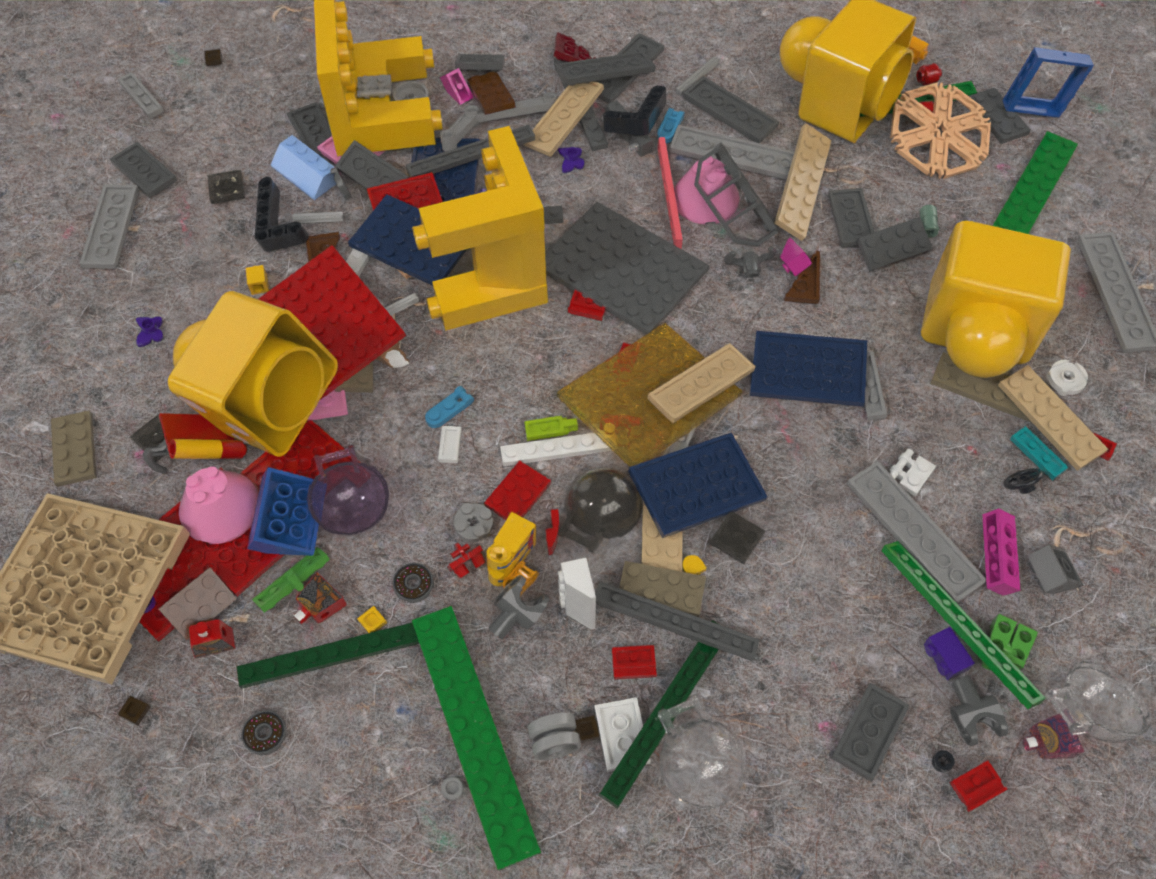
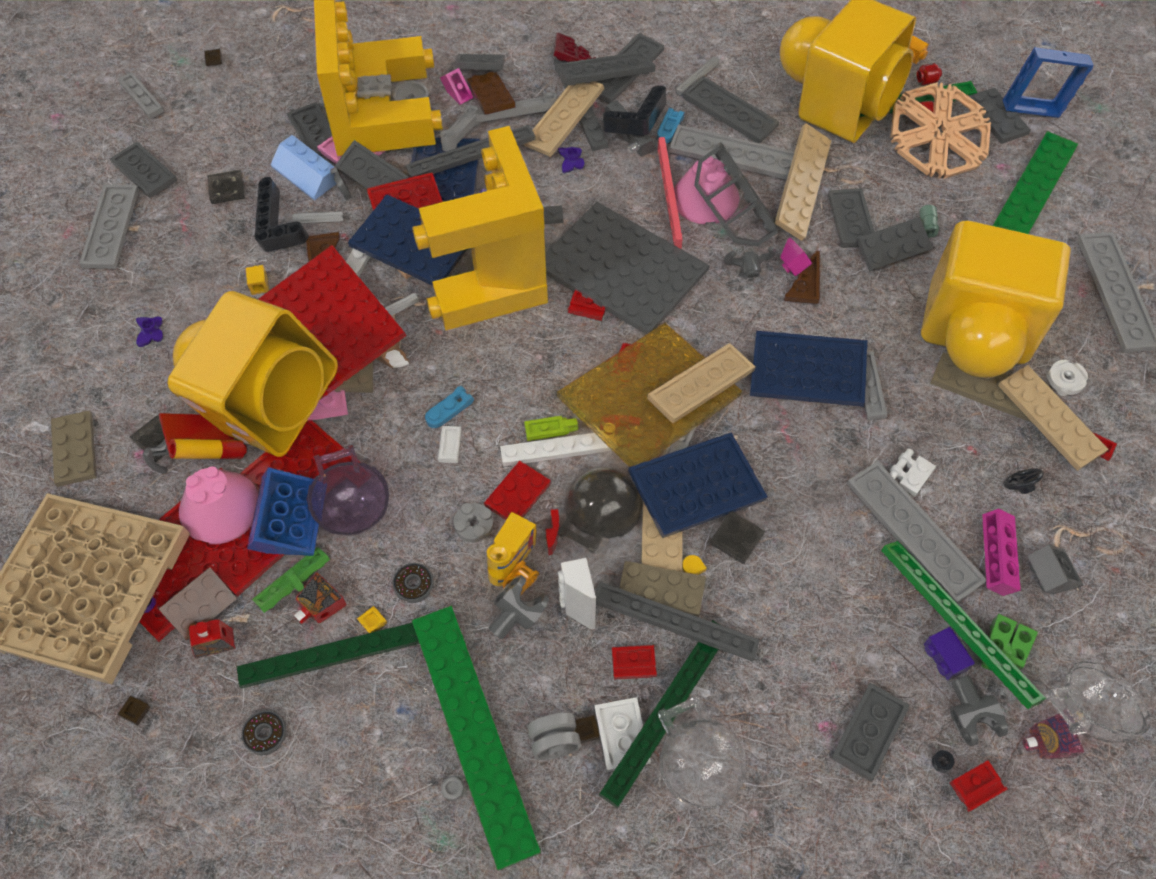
(458, 565): red hips -> none
(1039, 453): teal plate -> none

